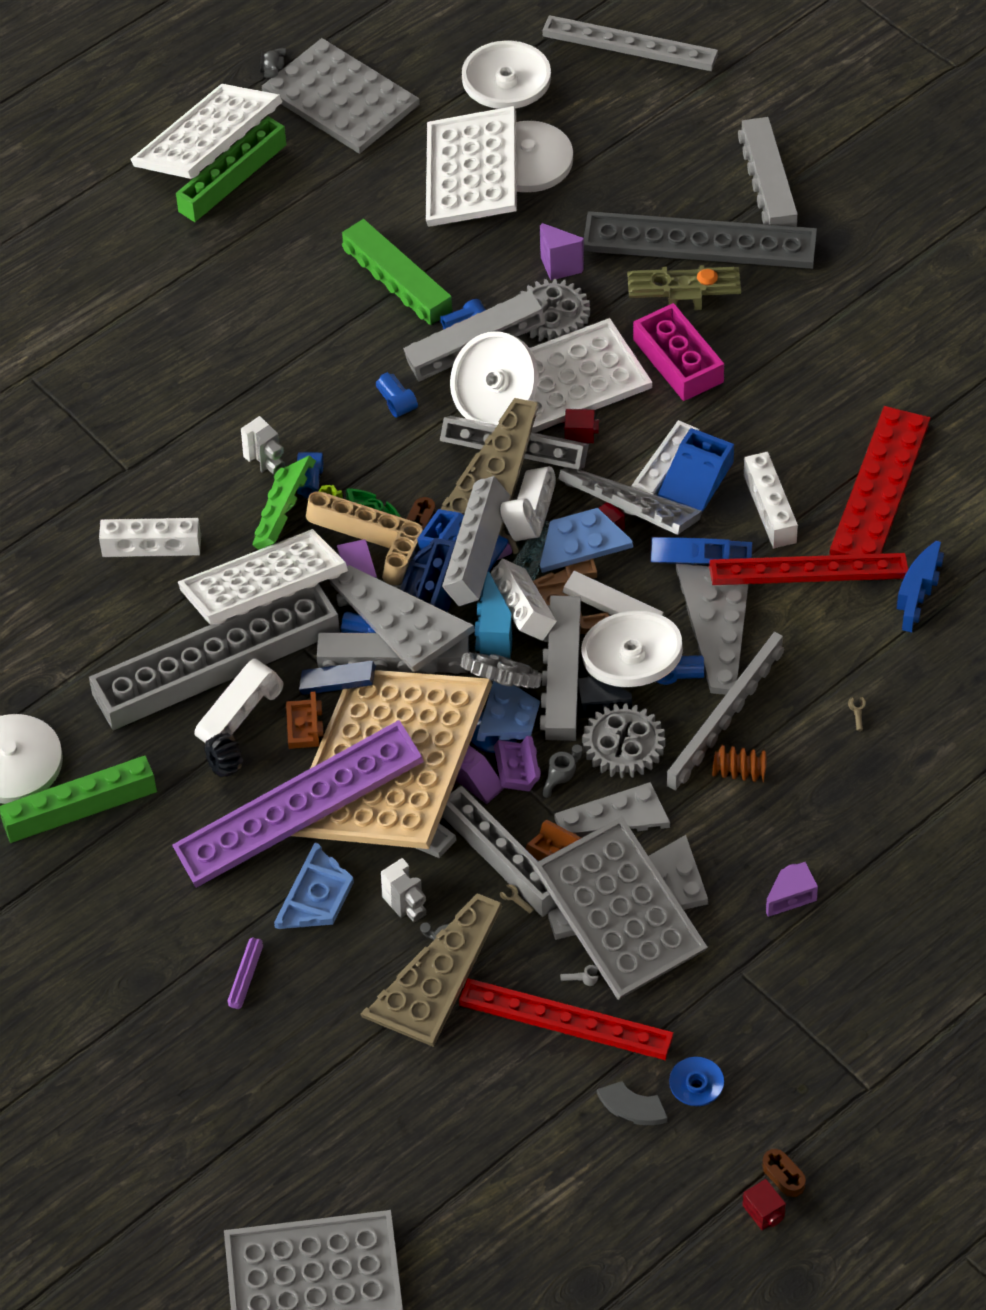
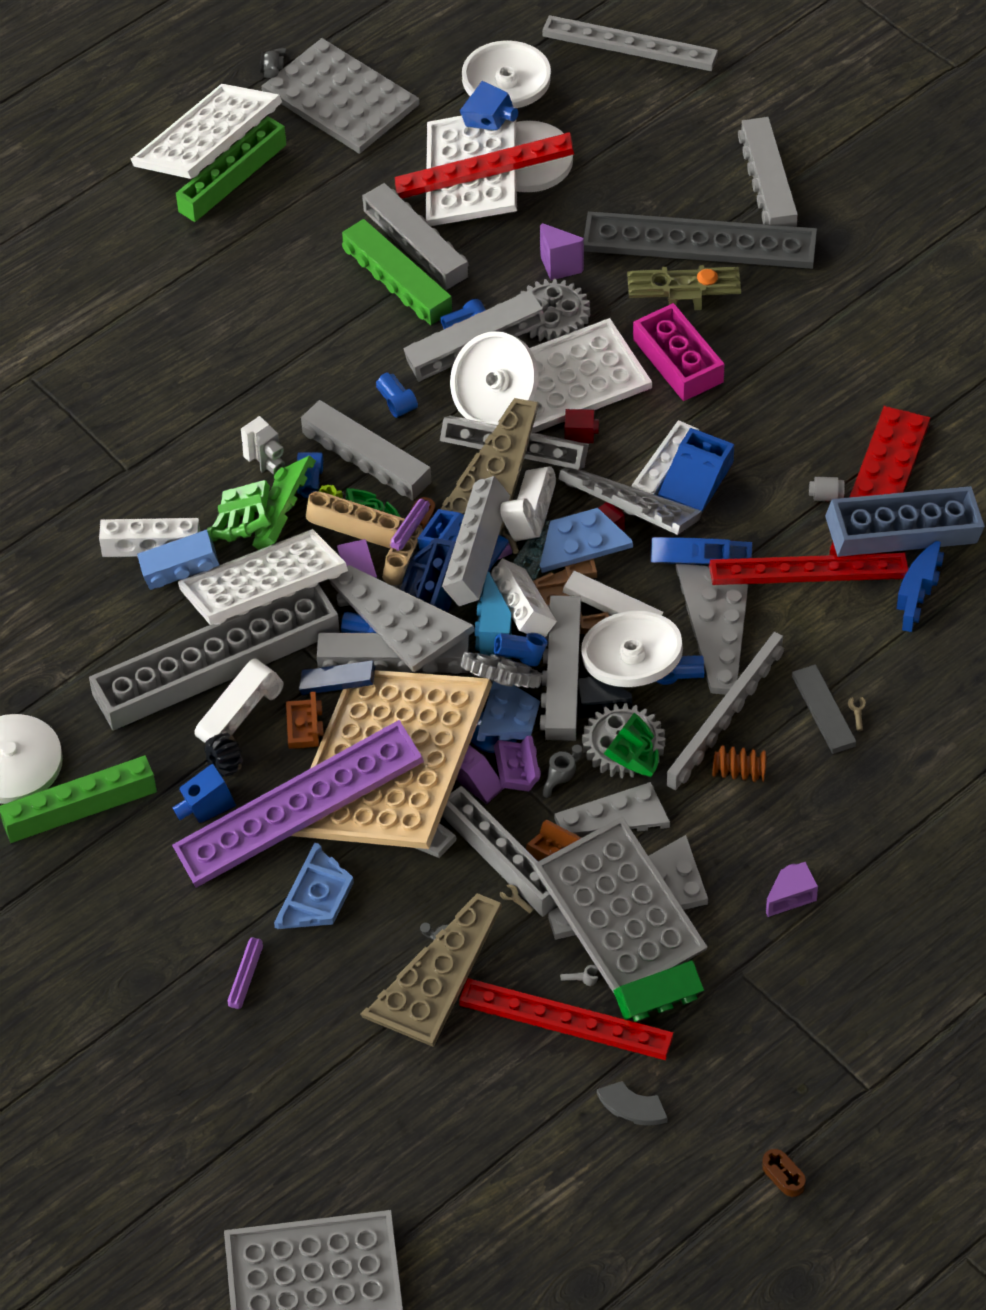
(178, 559): none -> medium blue brick
(204, 796): none -> blue torso
(240, 502): none -> bright green plate
(366, 450): none -> light grey brick
(401, 892): light grey hips -> none
(410, 524): none -> medium lavender axle
(415, 236): none -> light grey brick
(484, 165): none -> red plate
(488, 108): none -> blue torso
(526, 649): none -> blue piece
(634, 747): none -> green brick
(659, 991): none -> green brick
(696, 1071): blue dish -> none
(764, 1205): dark red brick -> none
(770, 500): white brick -> none
(824, 709): none -> dark grey tile
(826, 488): none -> light grey brick
(904, 521): none -> sand blue brick

